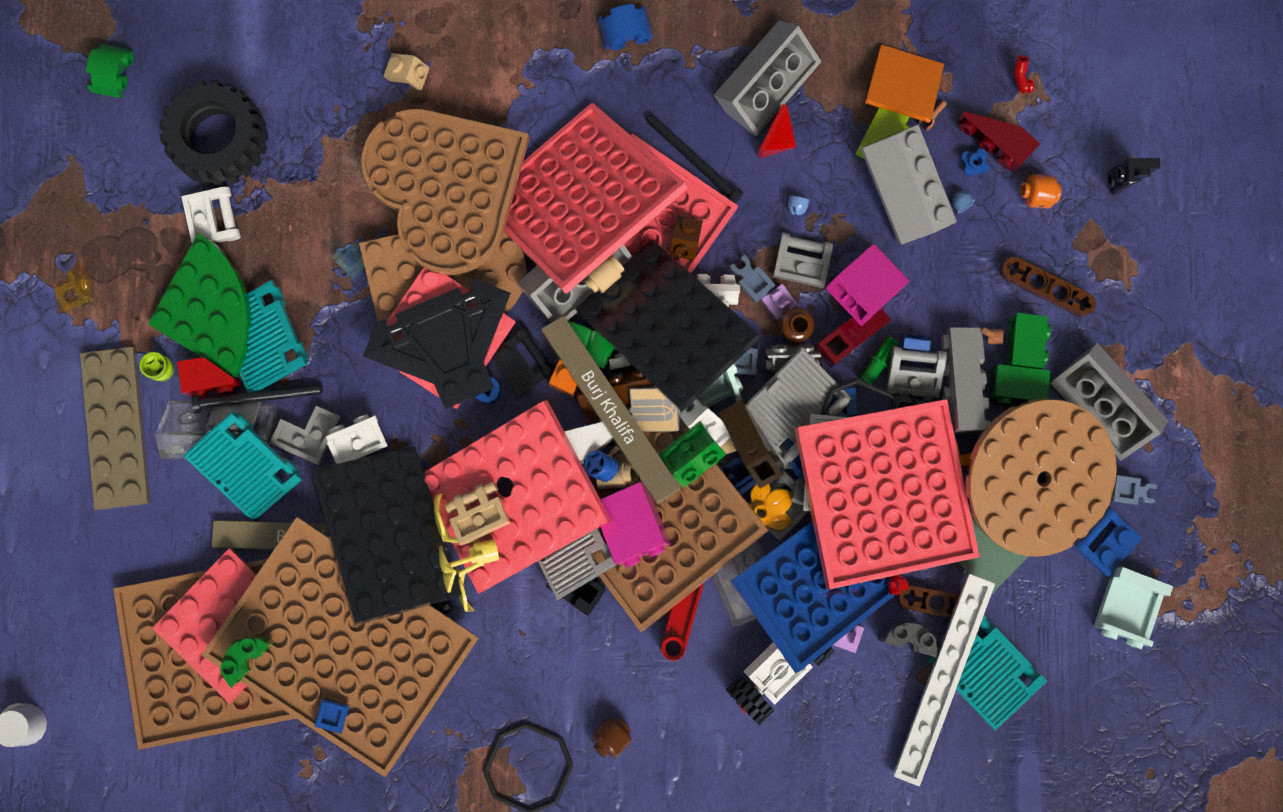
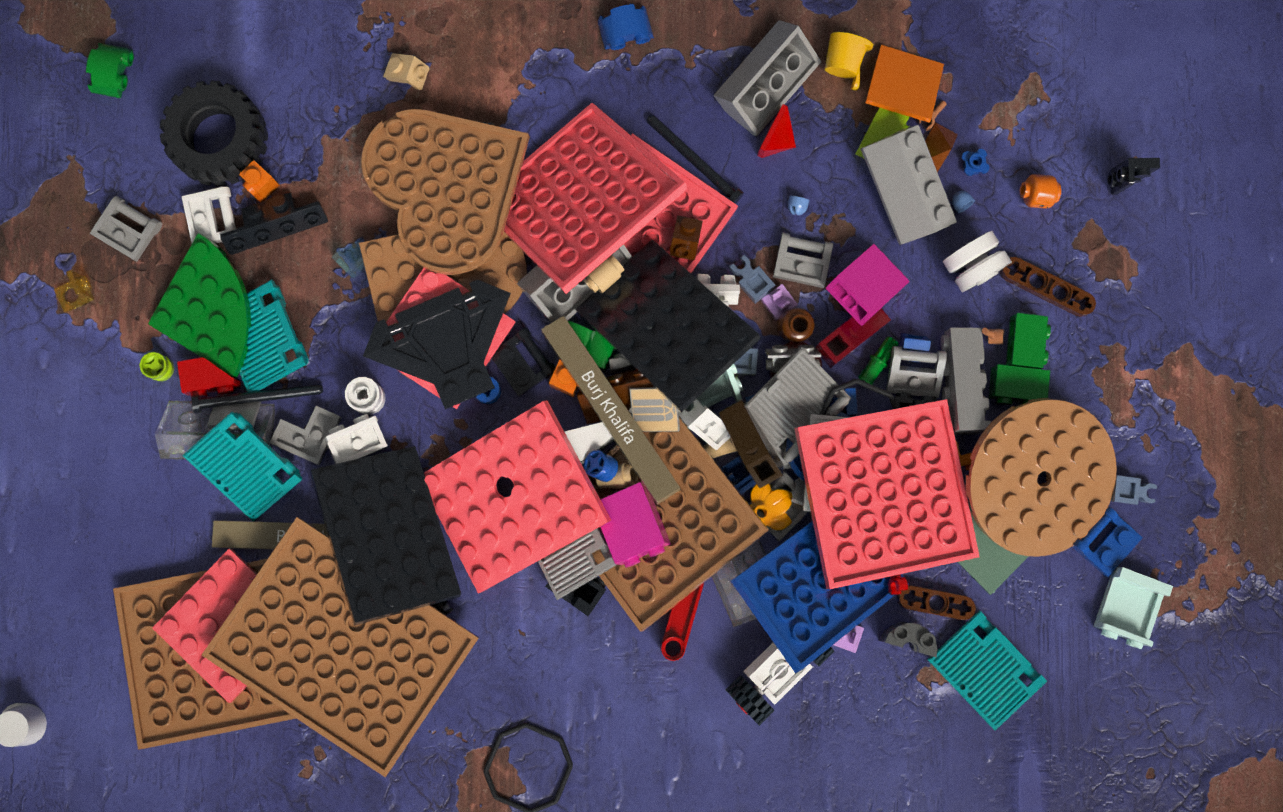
(115, 428): dark tan plate -> none
(122, 236): none -> light grey plate
(236, 659): green cylinder -> none
(258, 181): none -> orange brick
(272, 221): none -> black bracket
(332, 715): blue tile -> none
(365, 395): none -> white wheel
(479, 520): tan plate -> none
(479, 554): light yellow plant -> none
(611, 737): reddish brown head -> none
(691, 454): green bracket -> none
(846, 55): none -> yellow hat
(940, 143): none -> dark orange slope
(943, 679): white plate -> none
(978, 264): none -> white wheel
(1004, 140): dark red slope -> none
(1020, 75): red arm -> none
(1113, 398): light grey slope -> none

